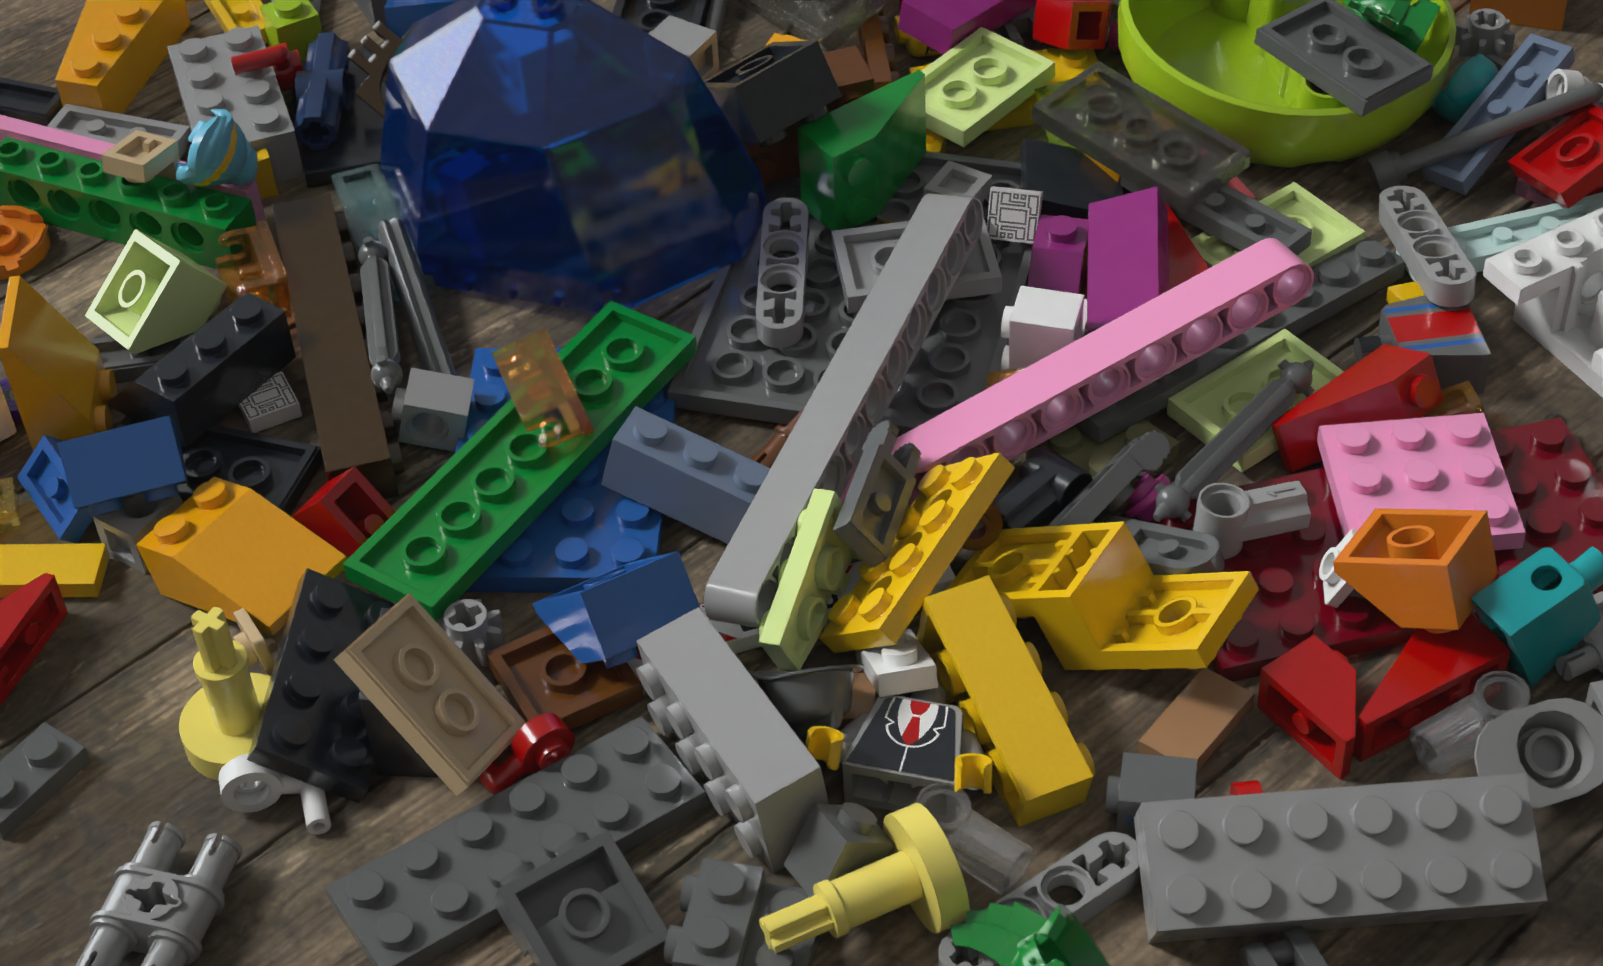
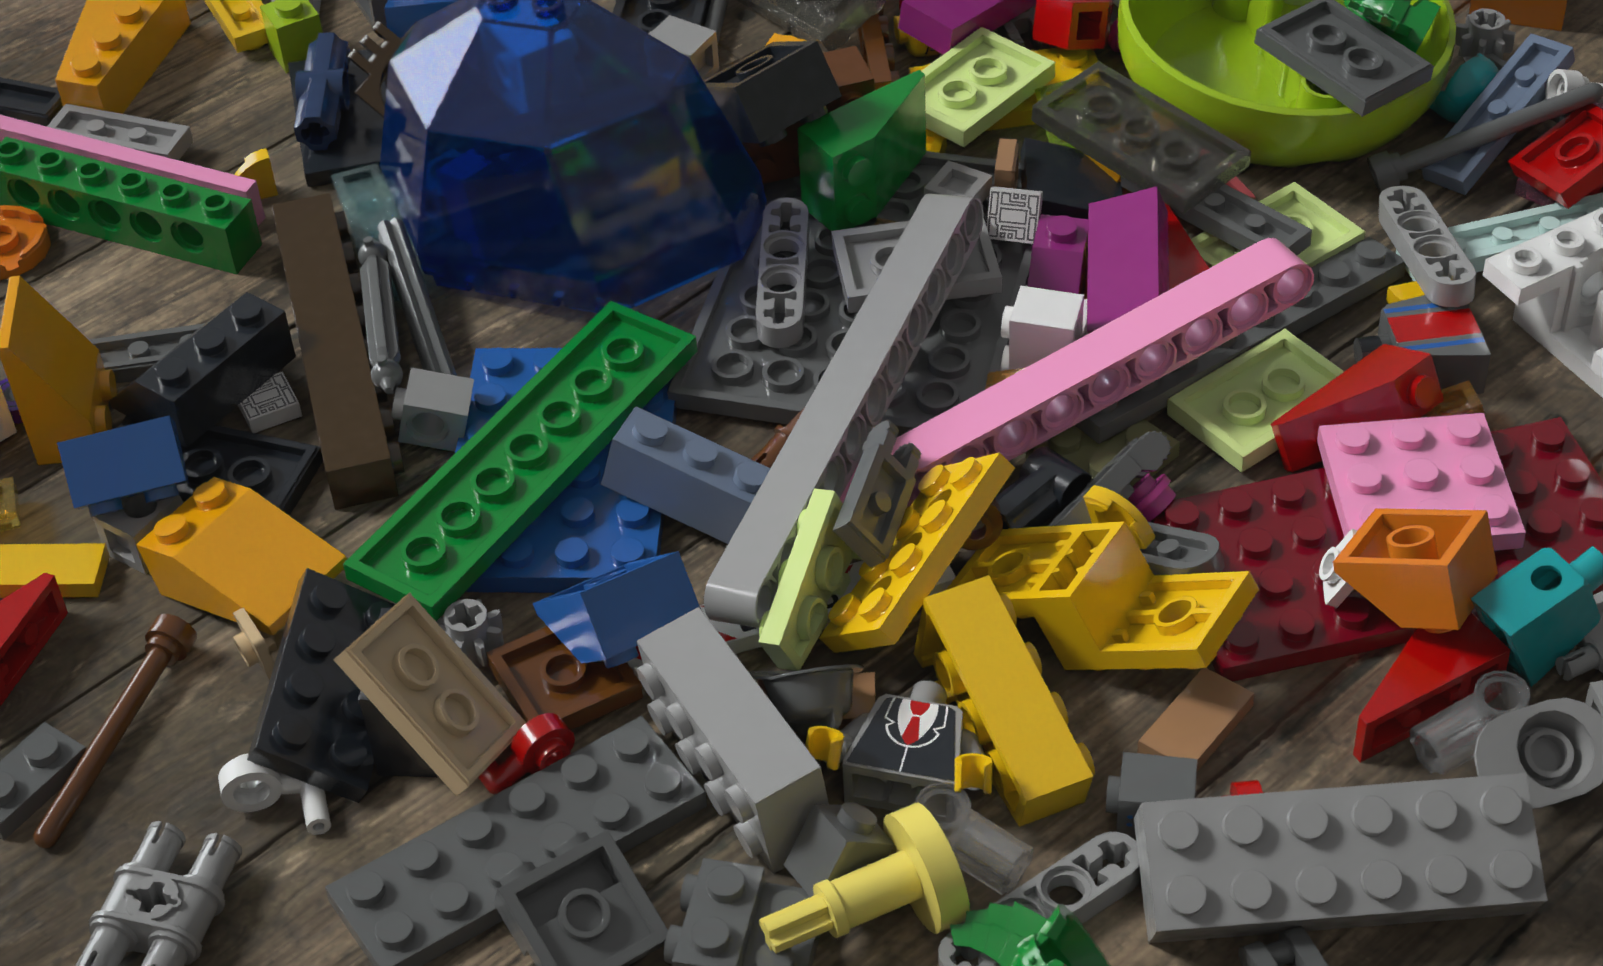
(48, 488): blue plate -> none
(142, 157): tan bracket -> none
(154, 295): yellowish green slope -> none
(167, 642): none -> reddish brown piece
(218, 154): medium azure hair -> none
(225, 712): light yellow piece -> none
(252, 98): light grey brick -> none
(255, 268): clear orange hinge -> none
(284, 62): red plate -> none
(345, 511): red slope -> none
(542, 388): clear orange hinge -> none
(899, 667): white plate -> none
(1007, 164): none -> medium nougat tile
(1109, 506): none -> yellow tile
(1233, 440): dark grey wheel -> none
(1250, 514): light grey piece -> none
(1314, 701): red slope -> none

